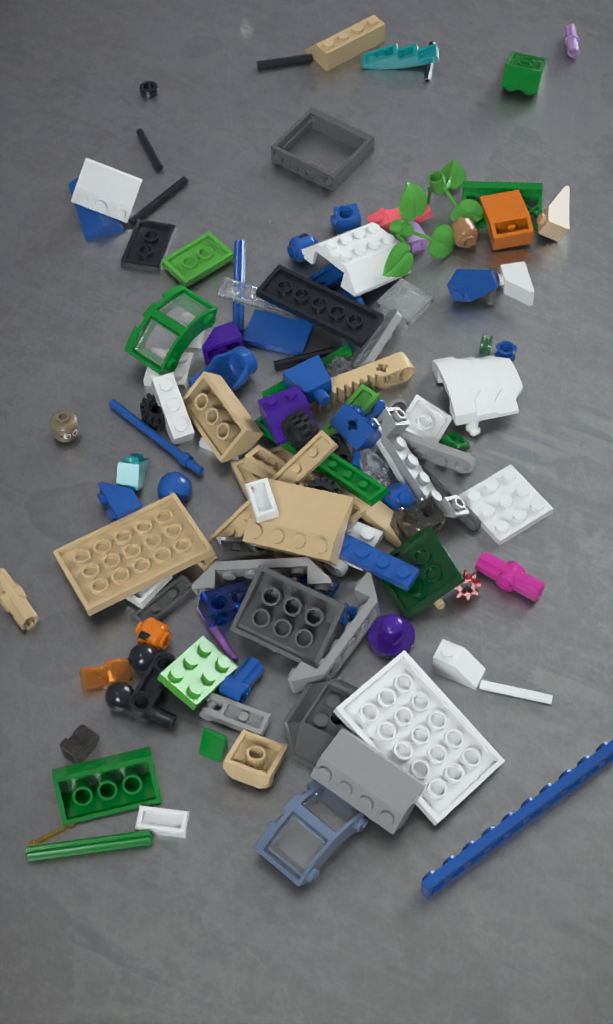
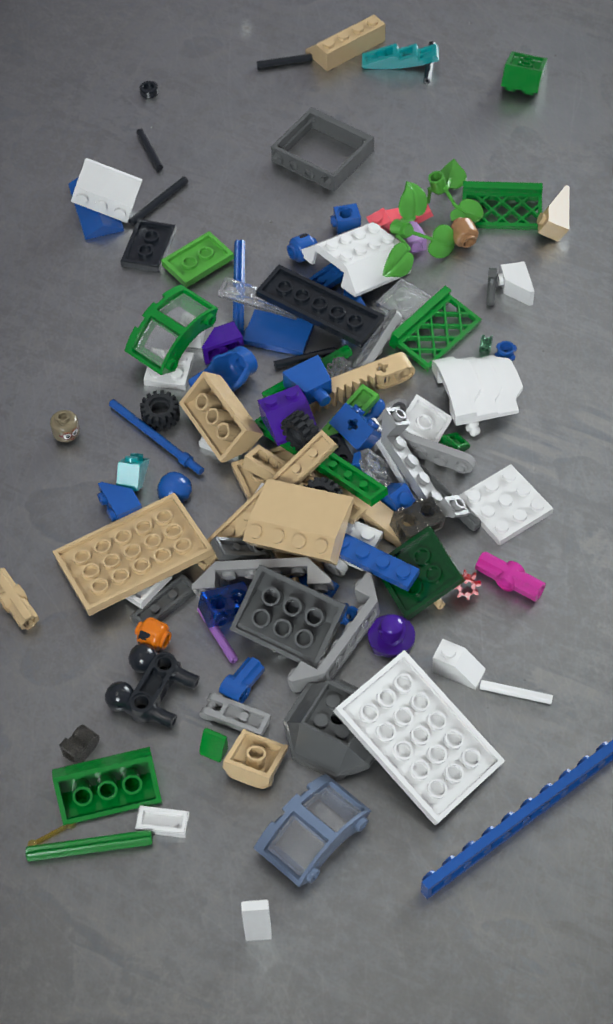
(101, 677): clear orange slope -> none
(173, 408): white arch -> none
(197, 672): plate -> none
(256, 920): none -> white tile
(262, 500): white tile -> none
(368, 780): light grey slope -> none
(420, 320): none -> green fence
(471, 284): blue slope -> none
(507, 219): orange slope -> none
(571, 40): lavender axle -> none

